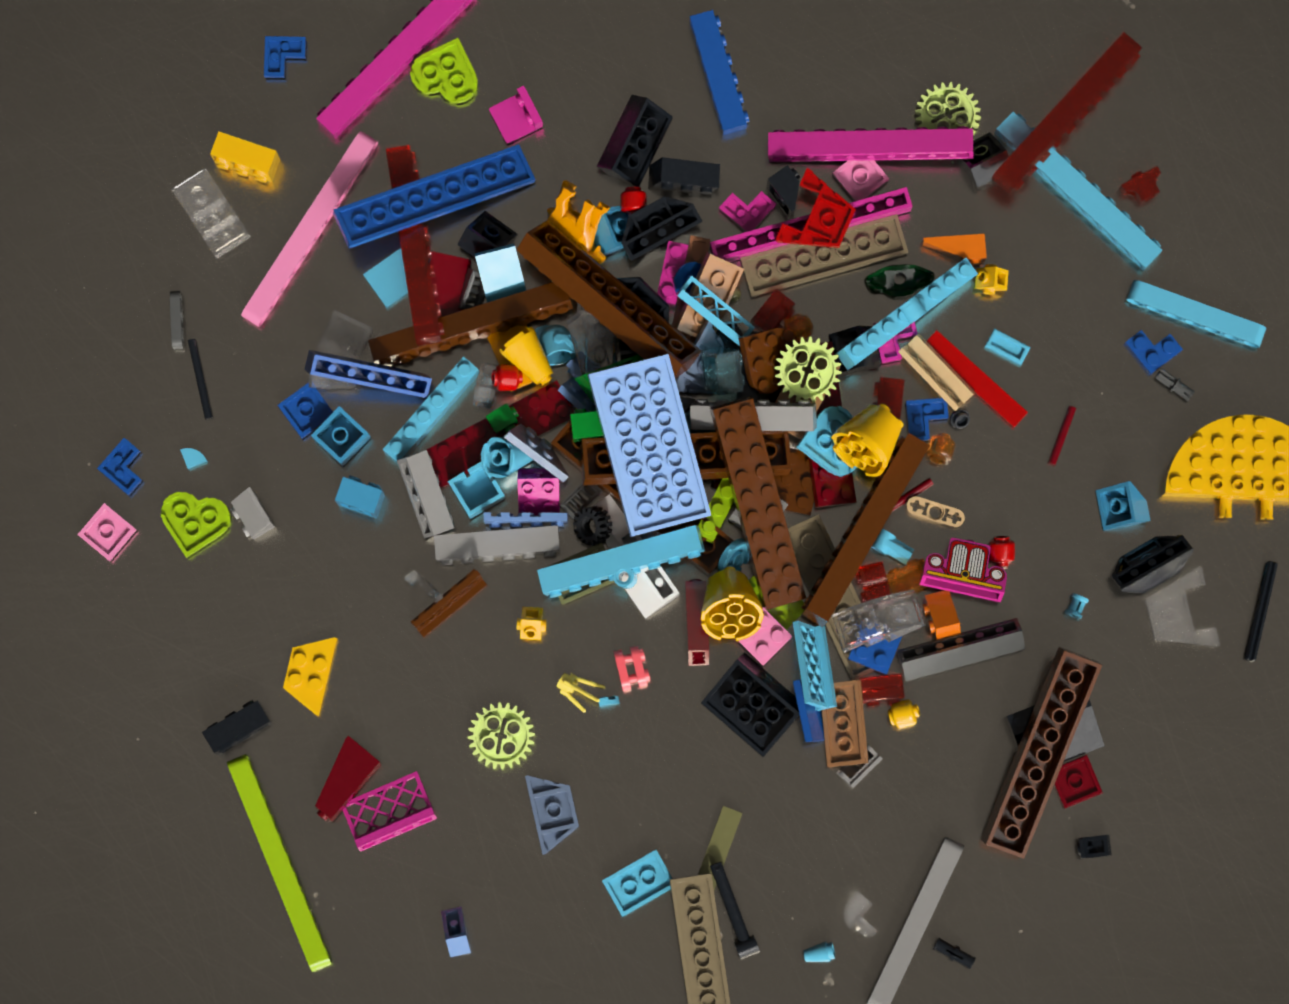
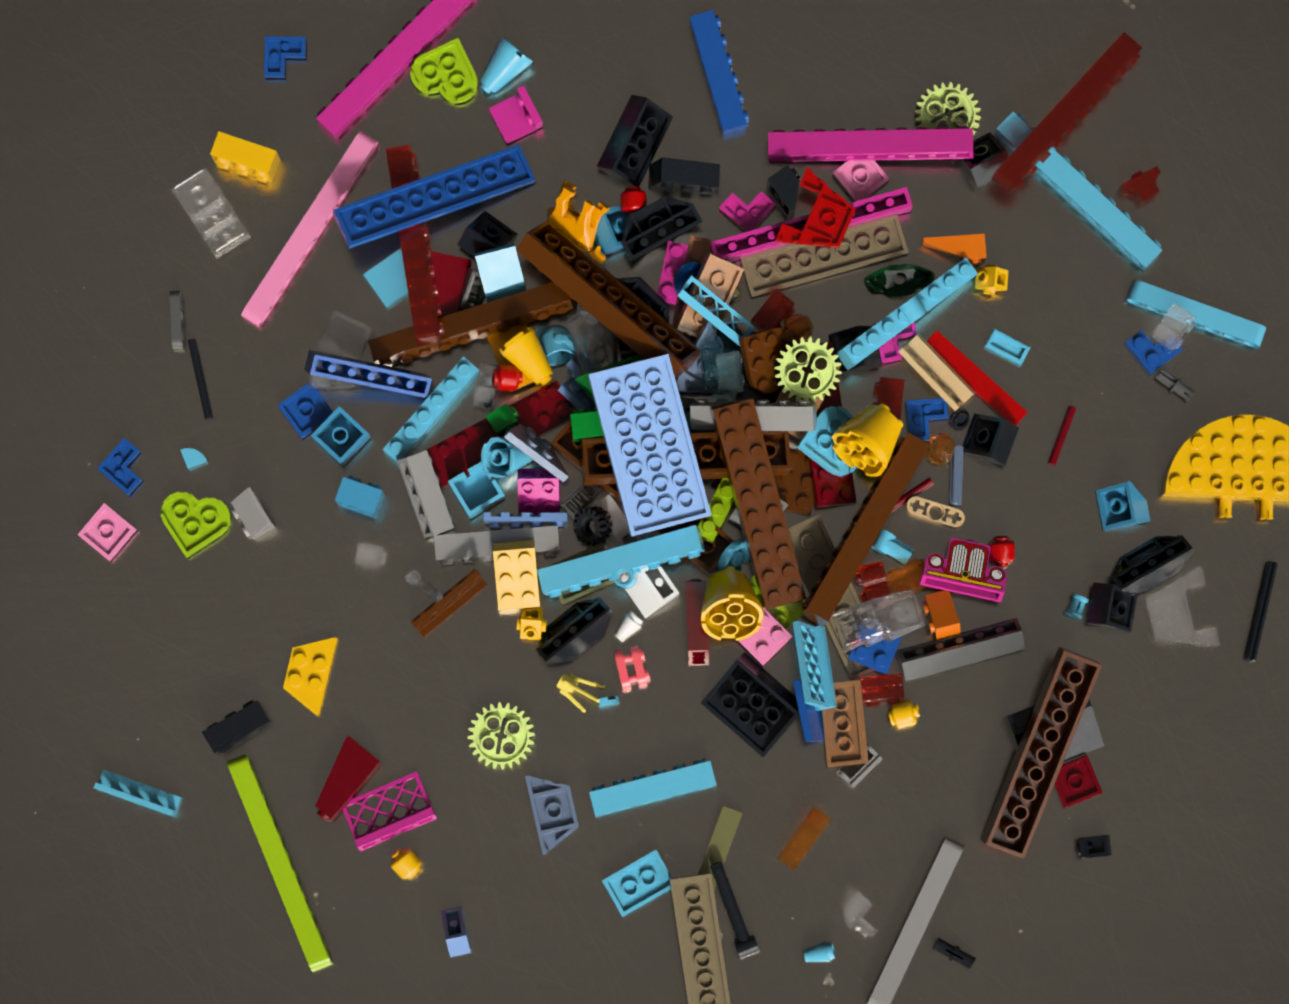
(138, 793): none -> medium azure fence
(370, 556): none -> clear brick
(405, 863): none -> yellow head
(503, 66): none -> medium azure cone
(516, 575): none -> yellow brick
(574, 631): none -> black wedge
(628, 625): none -> white cone
(652, 788): none -> medium azure brick
(804, 838): none -> clear orange slope
(956, 476): none -> sand blue axle
(990, 439): none -> black slope
(1111, 607): none -> black slope
(1174, 325): none -> clear piece

